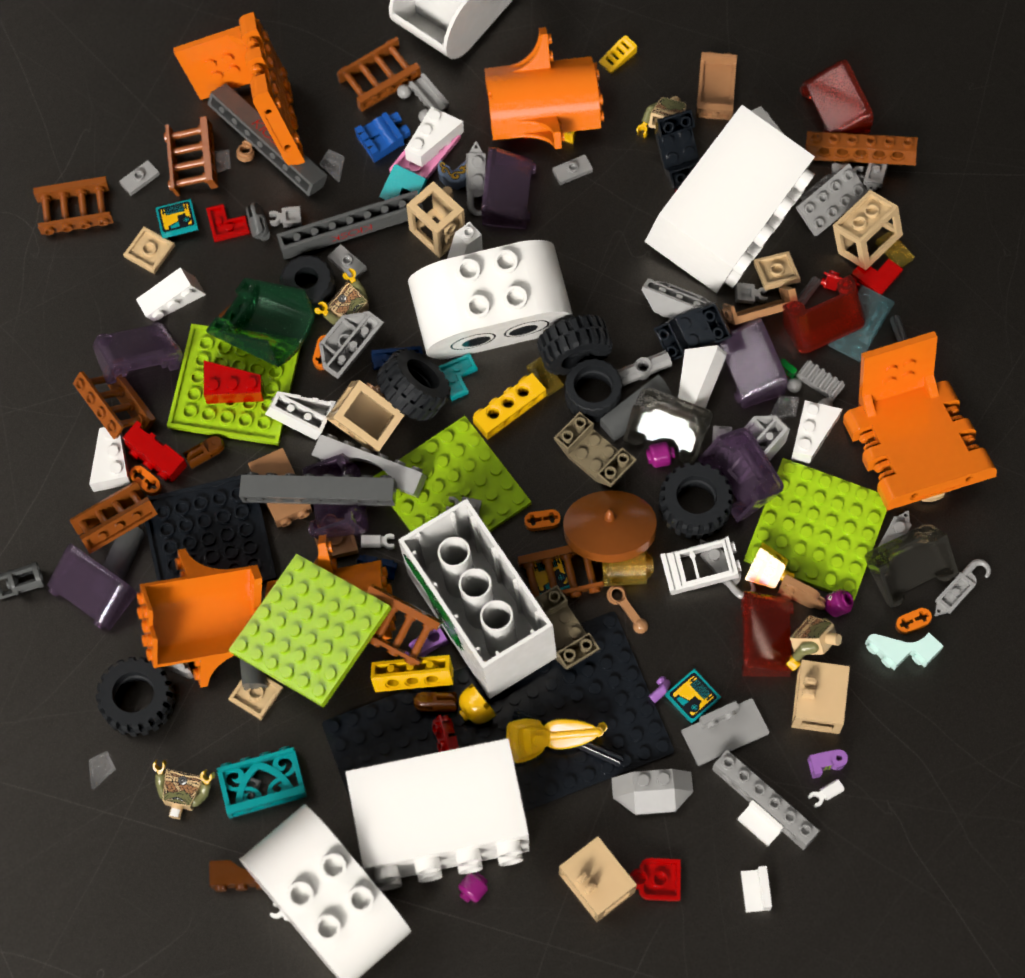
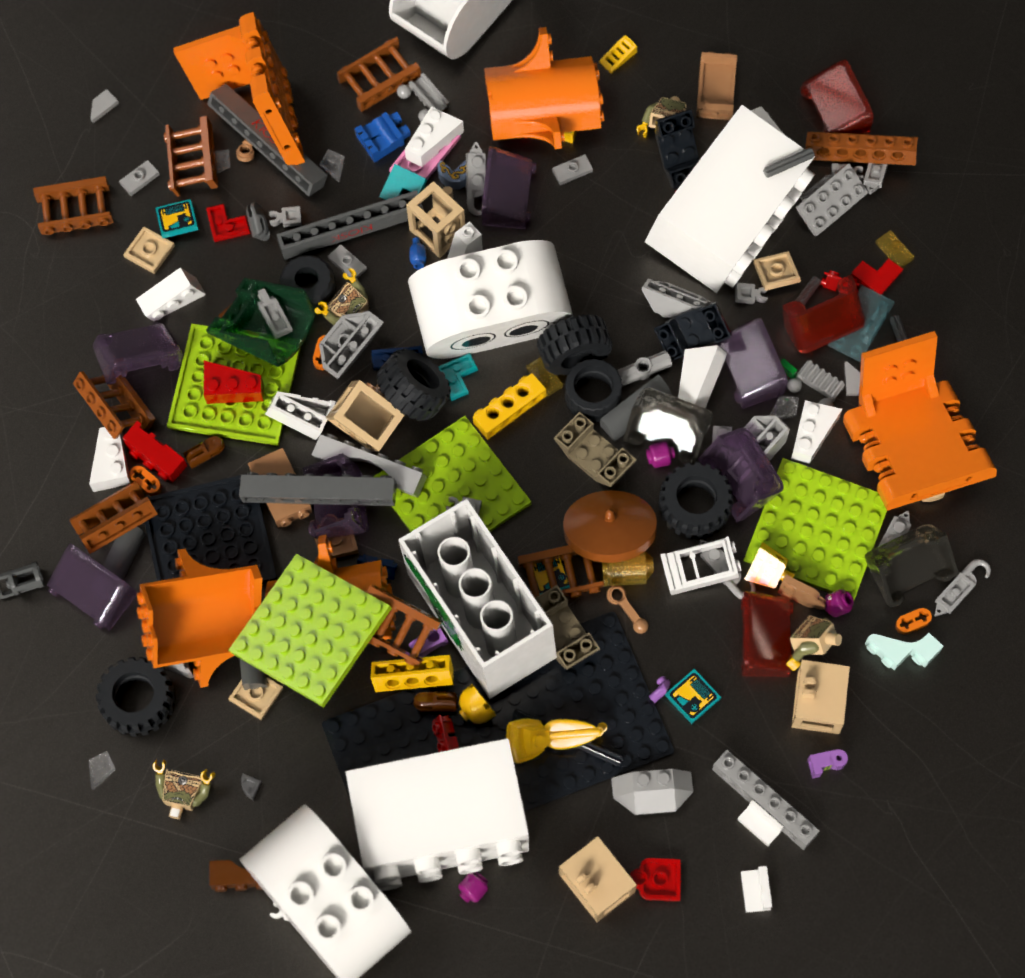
(102, 104): none -> light grey tile
(273, 314): none -> light grey hinge
(286, 794): teal fence -> none
(377, 541): white bar -> none
(417, 254): none -> blue plant
(544, 524): orange beam -> none
(724, 730): light grey bracket -> none
(787, 295): medium nougat panel -> none
(788, 162): none -> dark grey axle
(827, 792): white bar -> none
(852, 380): none -> light grey tile
(862, 223): tan piece -> none

